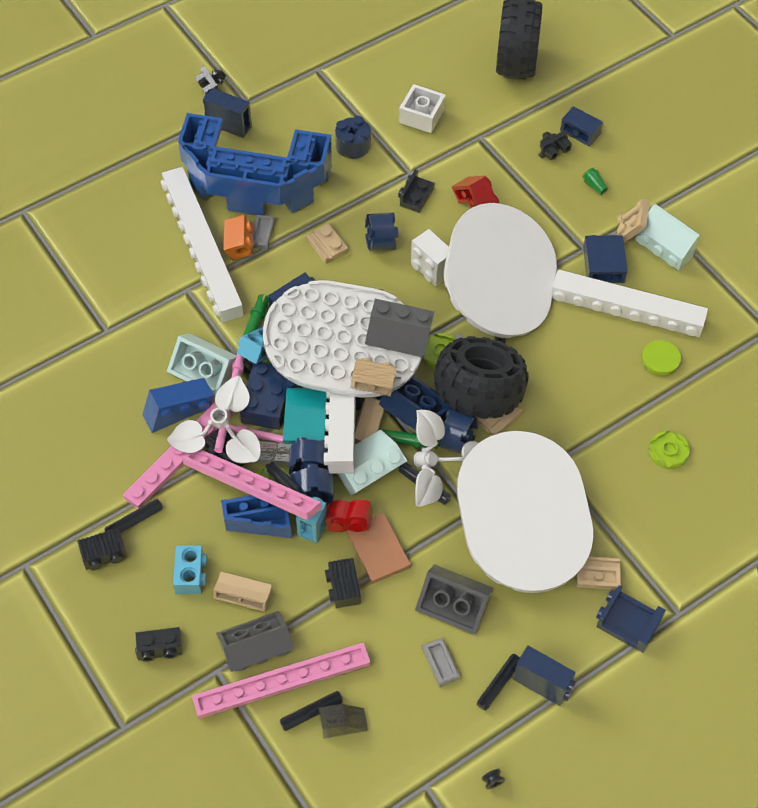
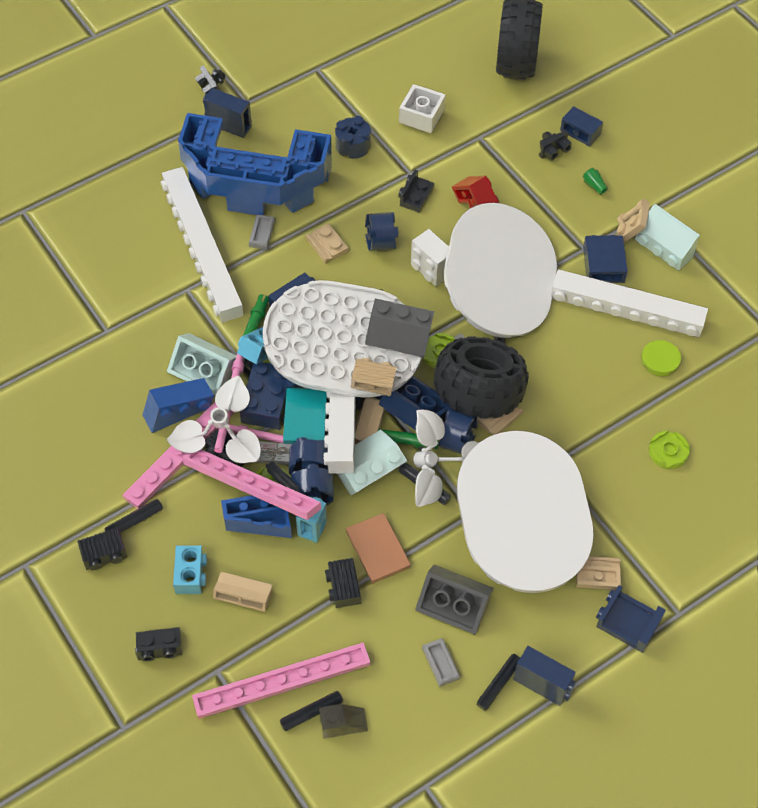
(238, 237): orange brick -> none
(255, 641): dark grey slope -> none
(349, 515): red brick -> none
(493, 779): black bush -> none

